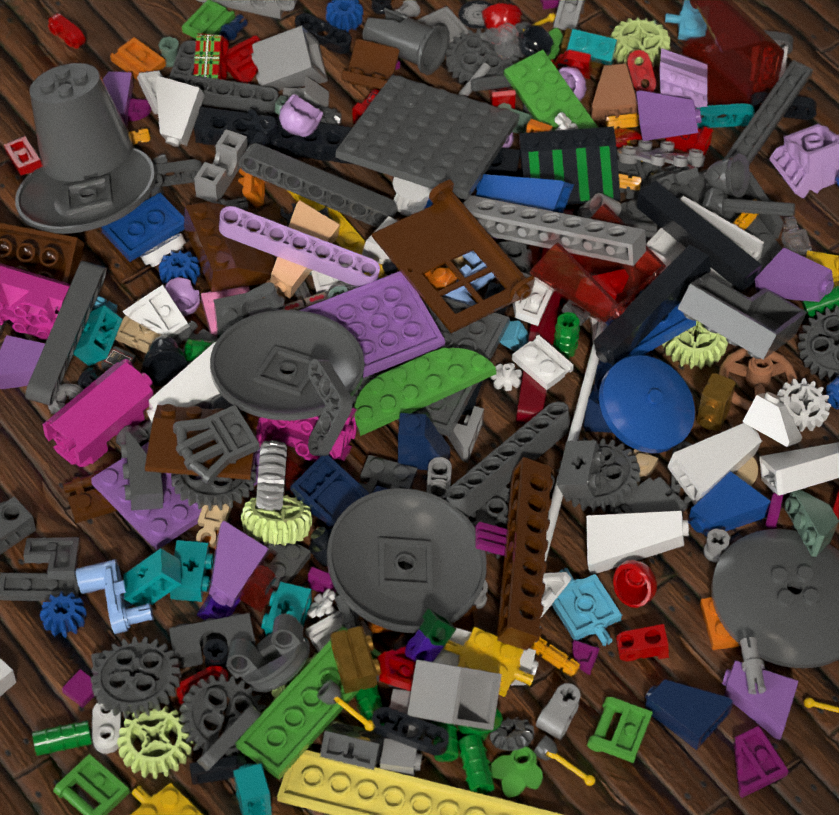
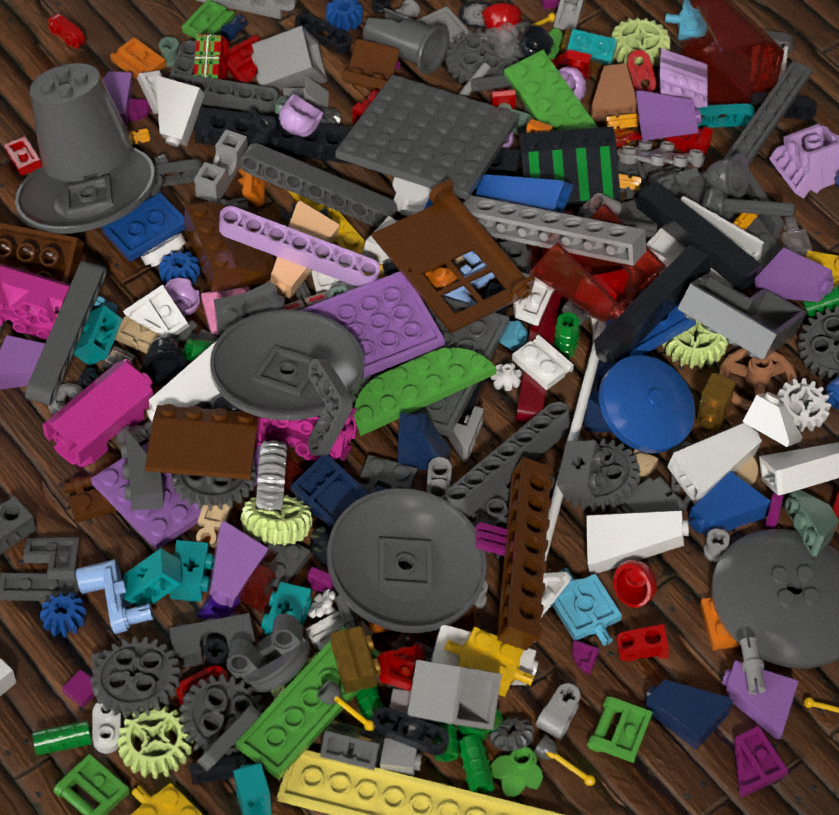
(232, 439): dark grey plate -> none
(430, 637): leg -> none
(556, 657): light orange axle -> none
(564, 122): white plant -> none

